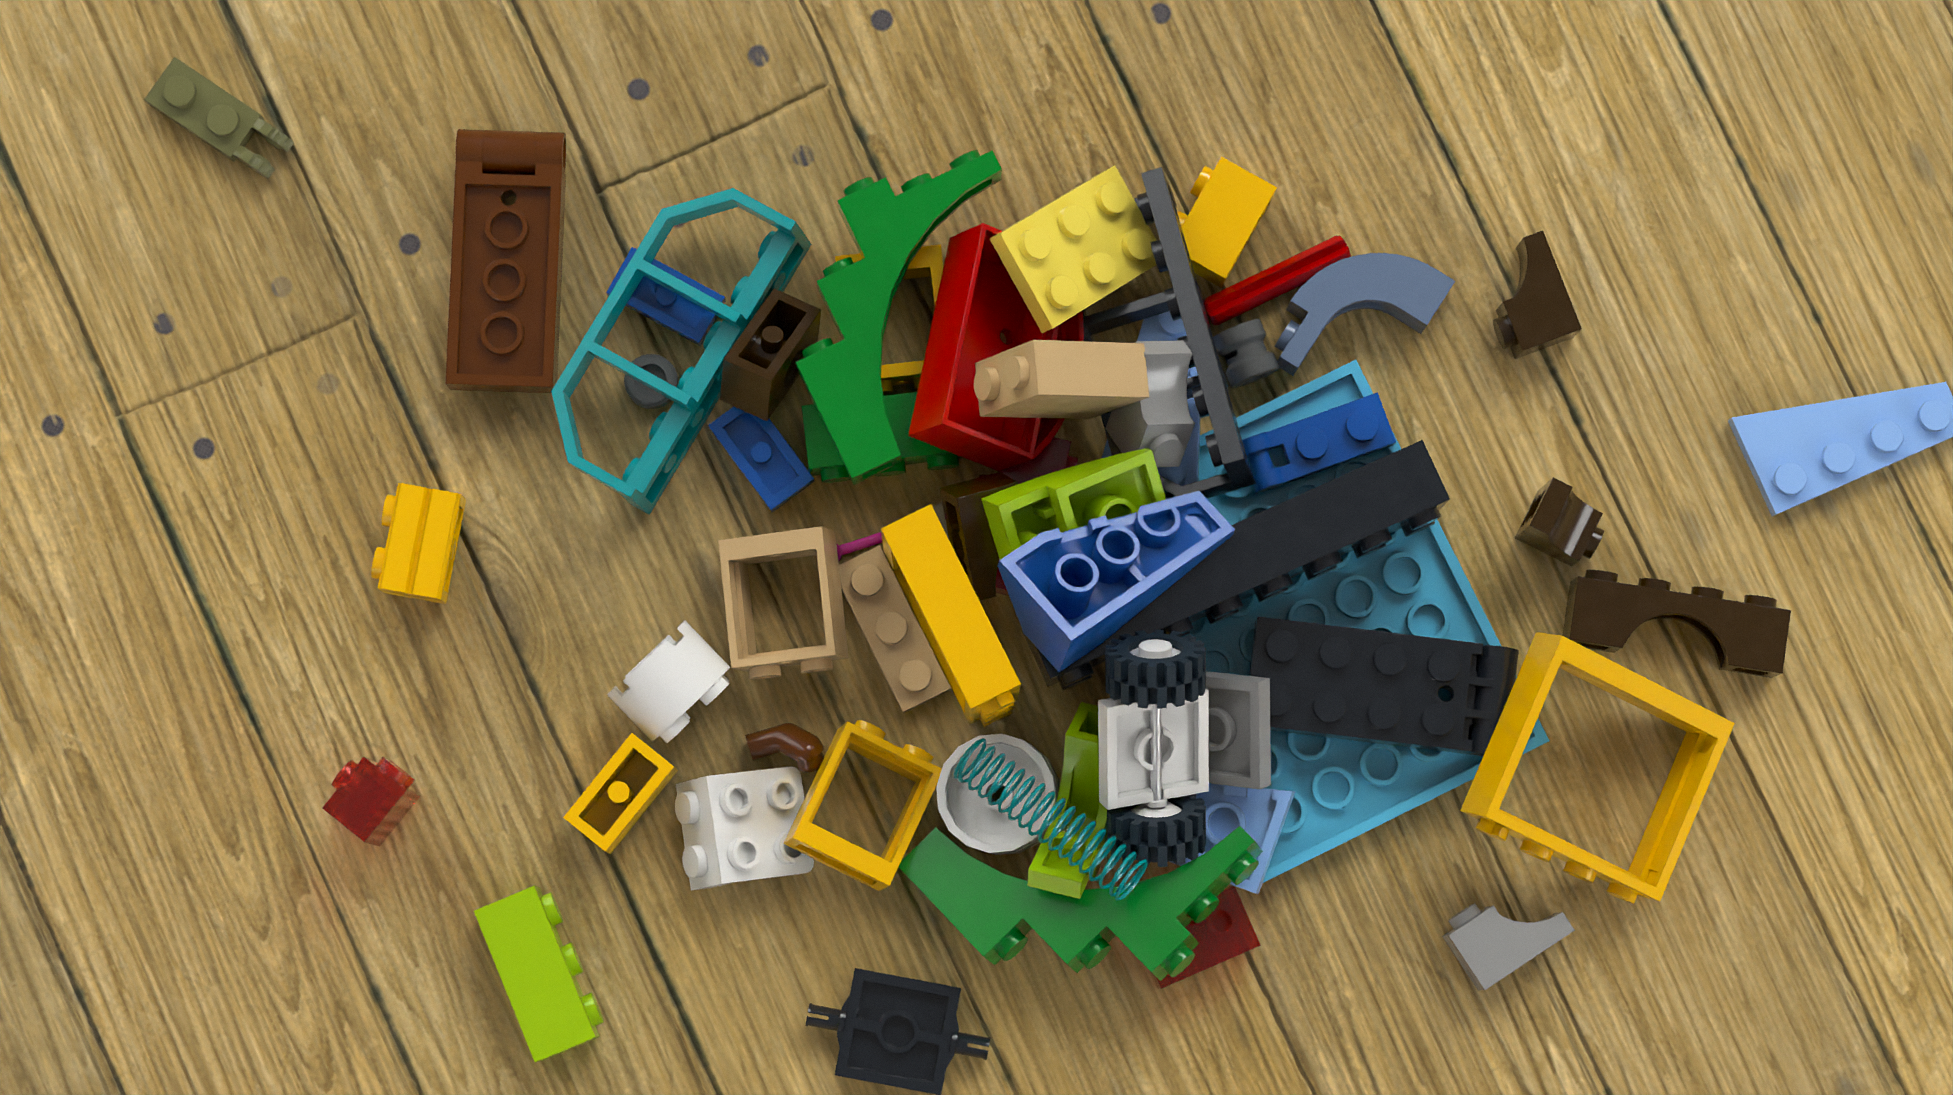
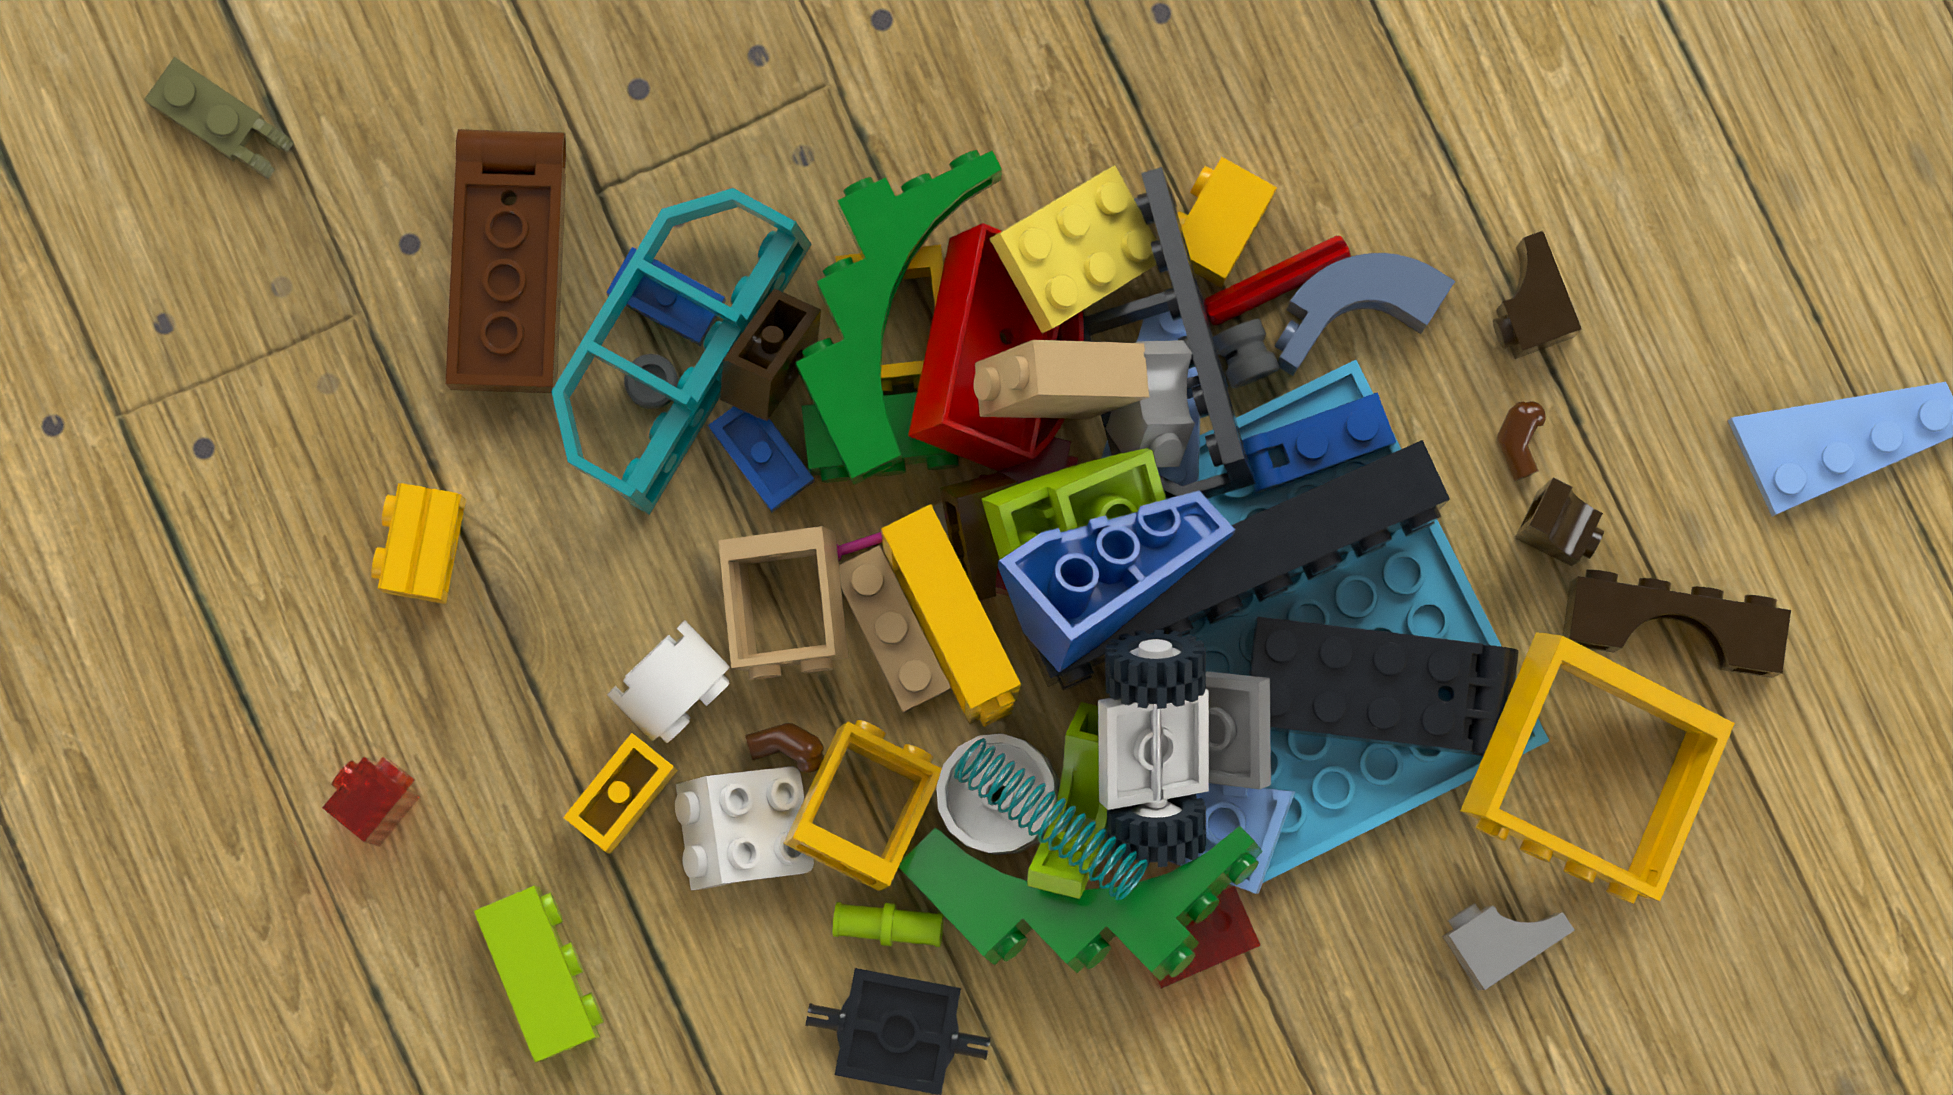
(888, 924): none -> lime pin
(1515, 436): none -> reddish brown arm

